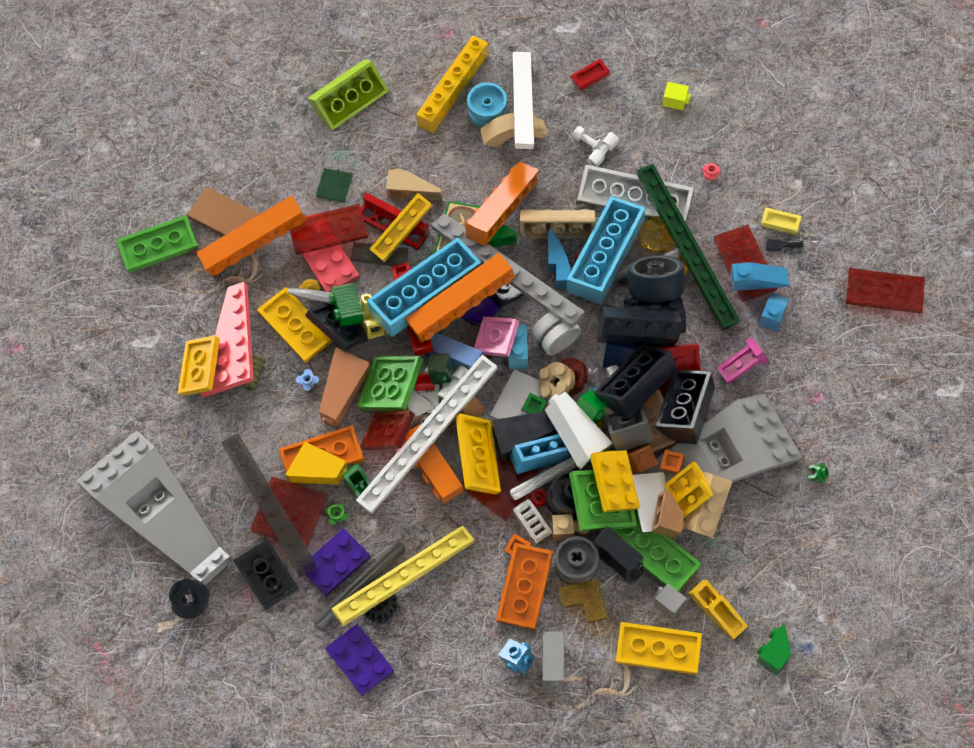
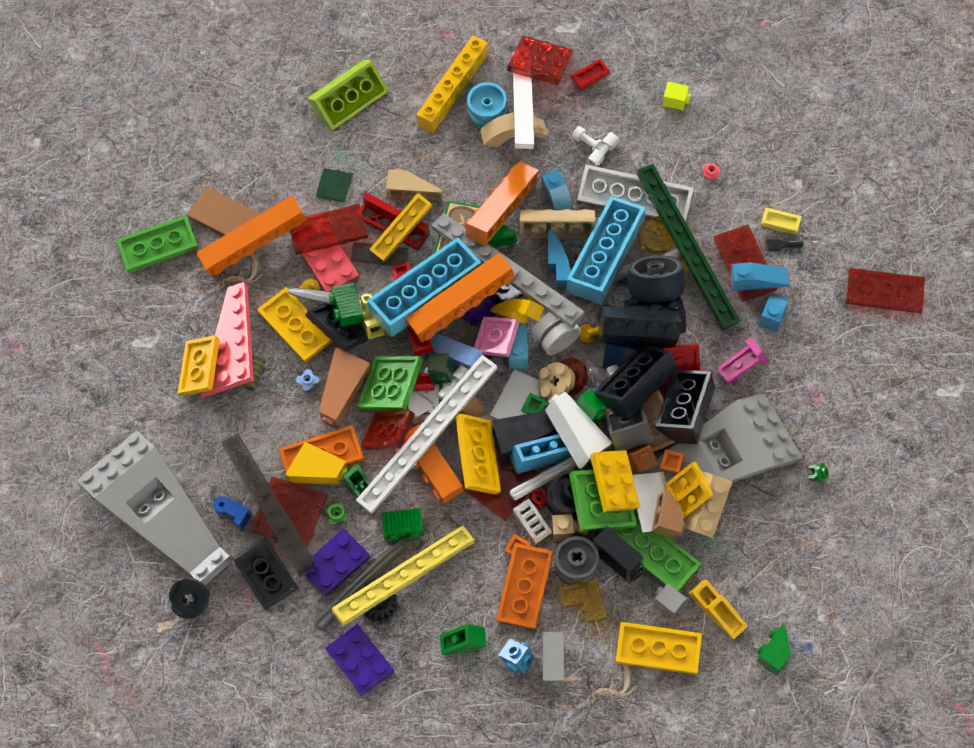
(230, 509): none -> blue leg
(402, 524): none -> green brick
(463, 639): none -> green slope
(519, 309): none -> yellow slope
(540, 60): none -> clear red plate
(556, 191): none -> dark azure slope
(588, 333): none -> yellow plate

